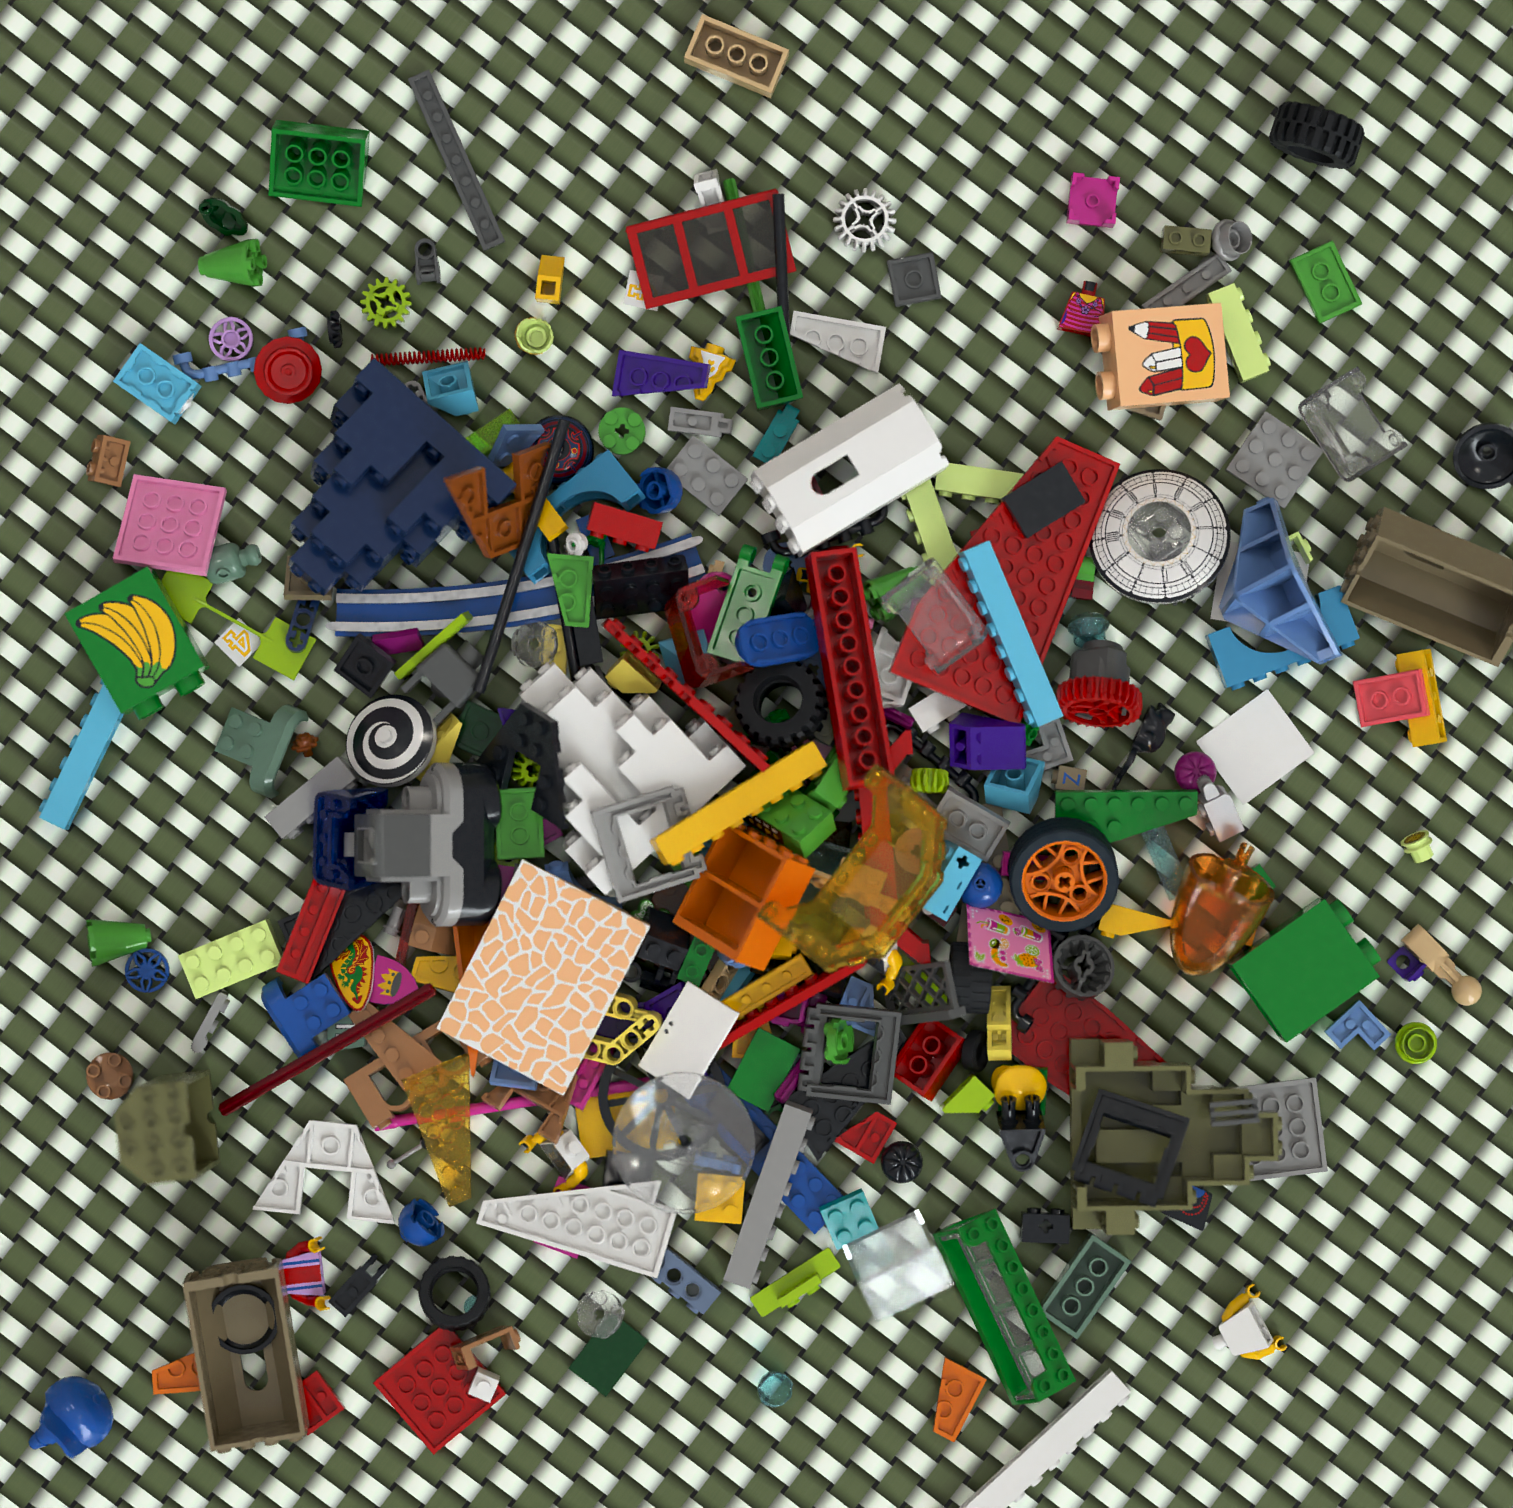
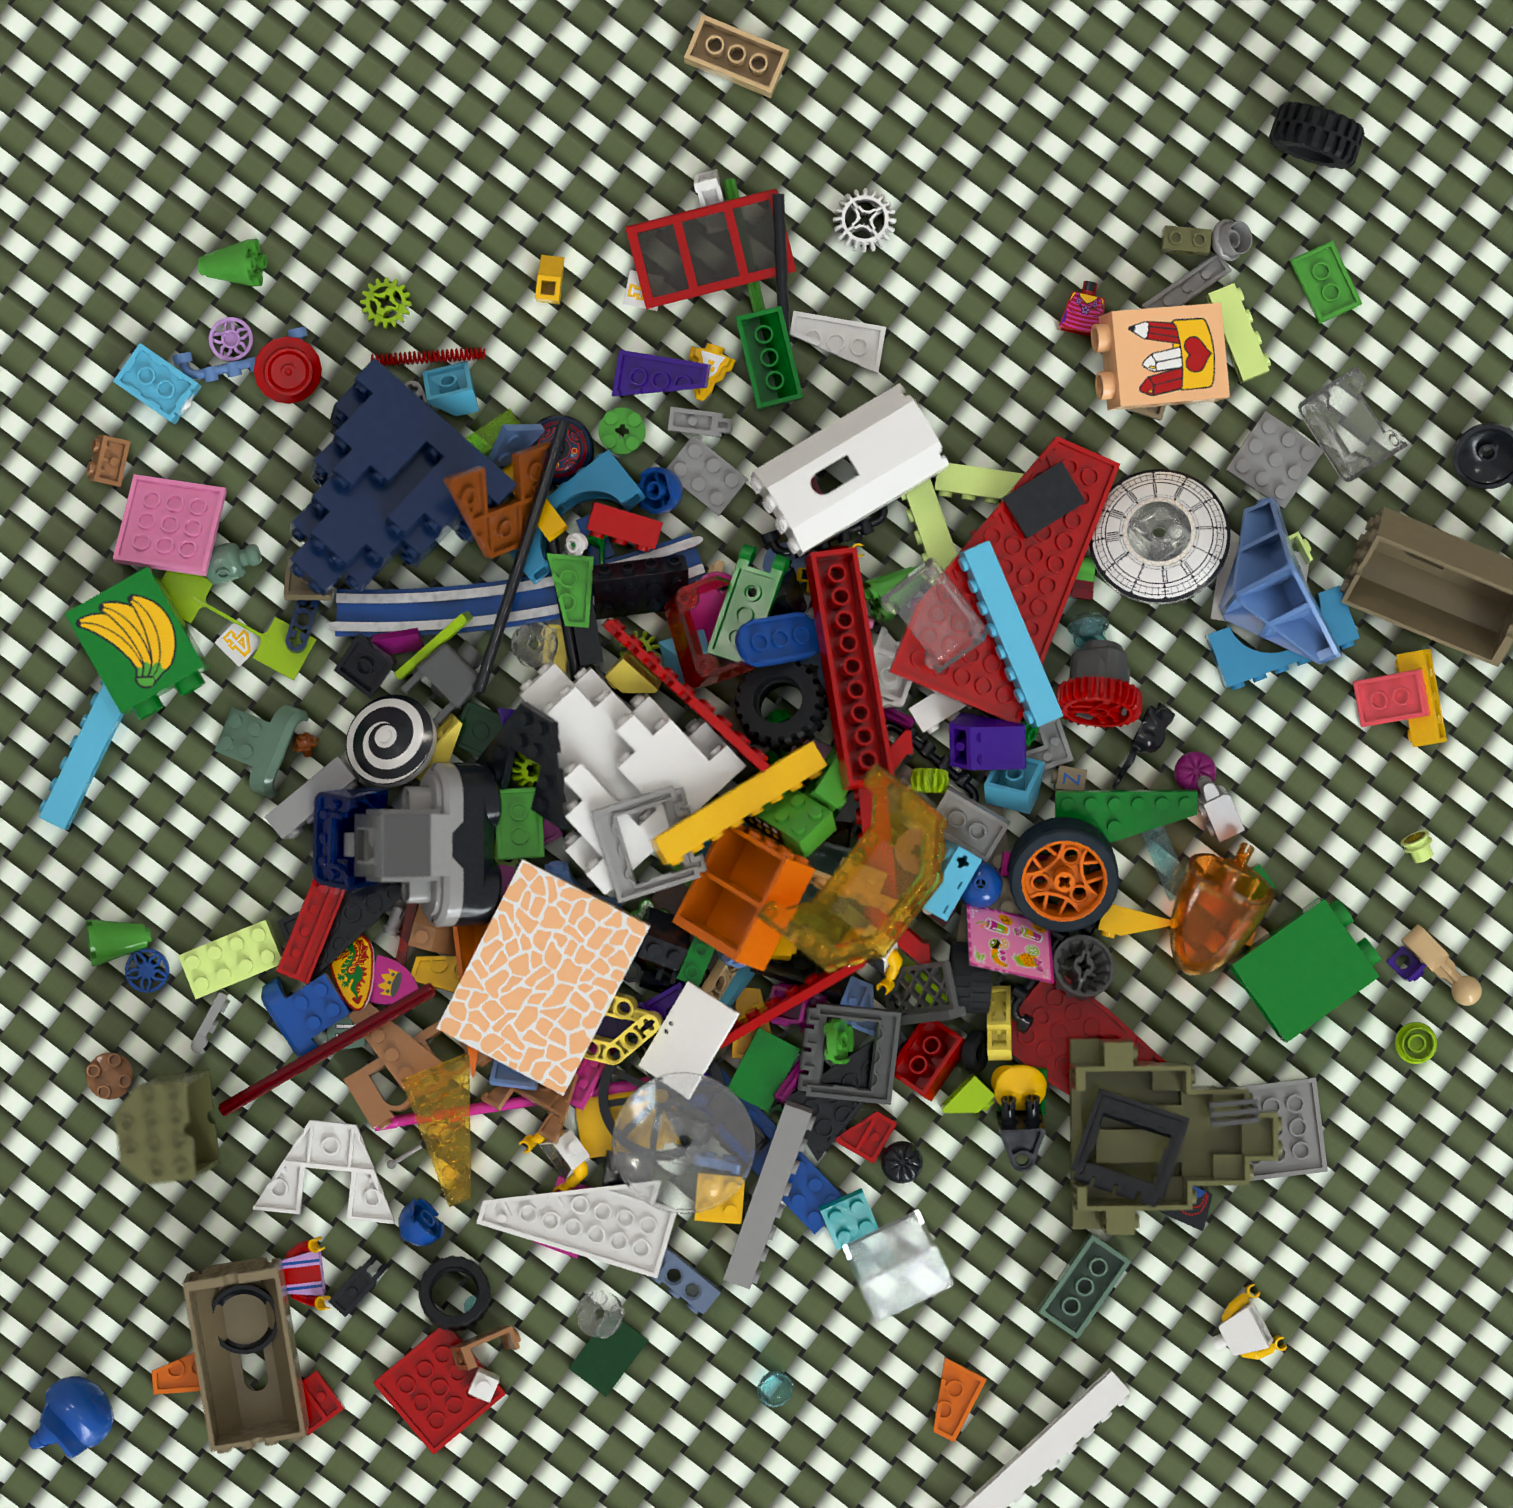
(223, 216): dark green arm -> none
(318, 162): green slope -> none
(335, 329): black gear -> none
(426, 264): dark grey piece -> none
(456, 160): dark grey plate -> none
(534, 335): yellowish green hair -> none
(769, 985): yellow tile -> none
(777, 434): teal hinge -> none
(796, 1283): lime bracket -> none
(914, 279): dark grey tile -> none
(1004, 1308): green window -> none
(1056, 1233): black brick -> none
(1092, 201): dark pink panel -> none
(1255, 747): white sticker -> none
(1359, 1021): medium blue plate -> none

